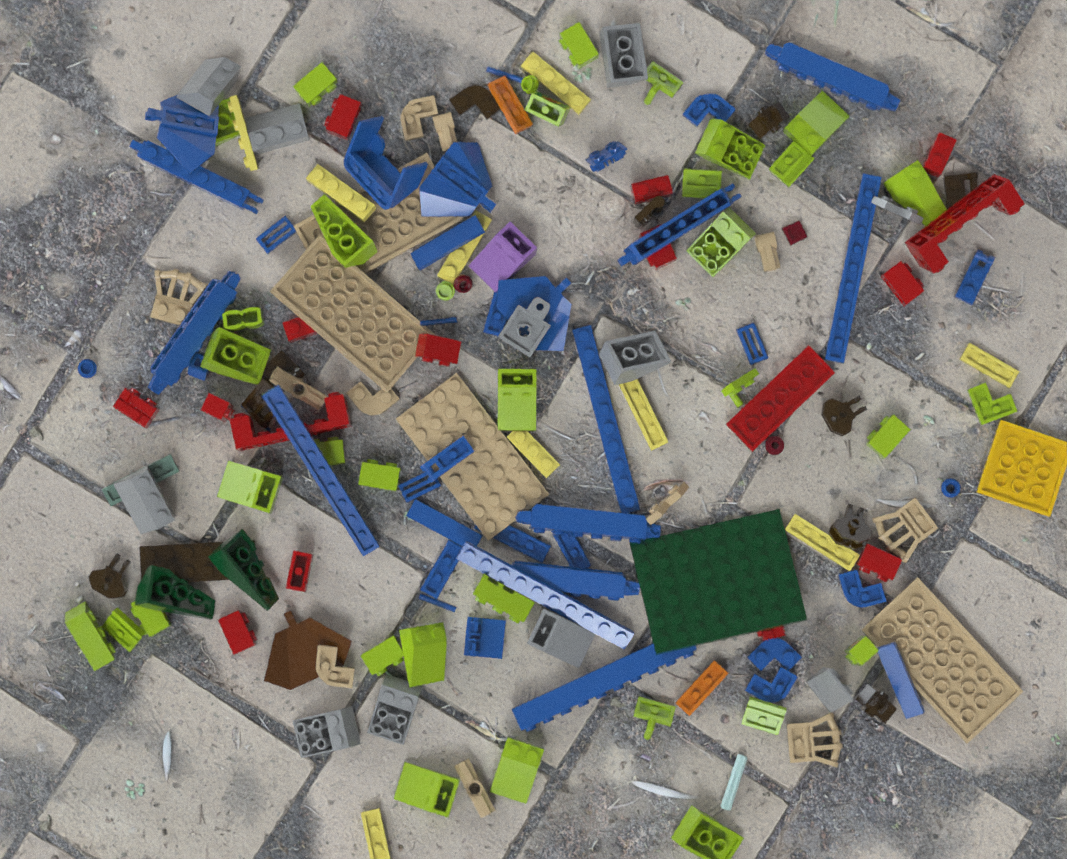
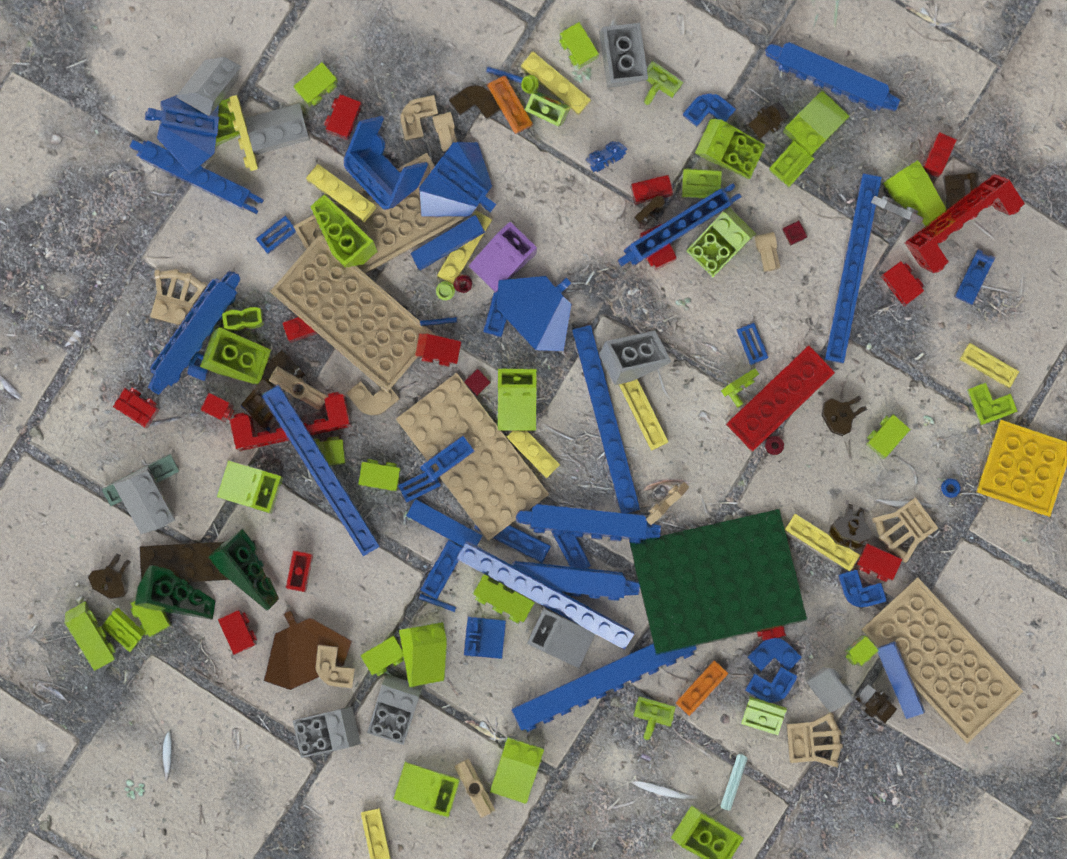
(87, 368): blue plate -> none
(477, 382): none -> dark red tile
(526, 317): light grey plate -> none

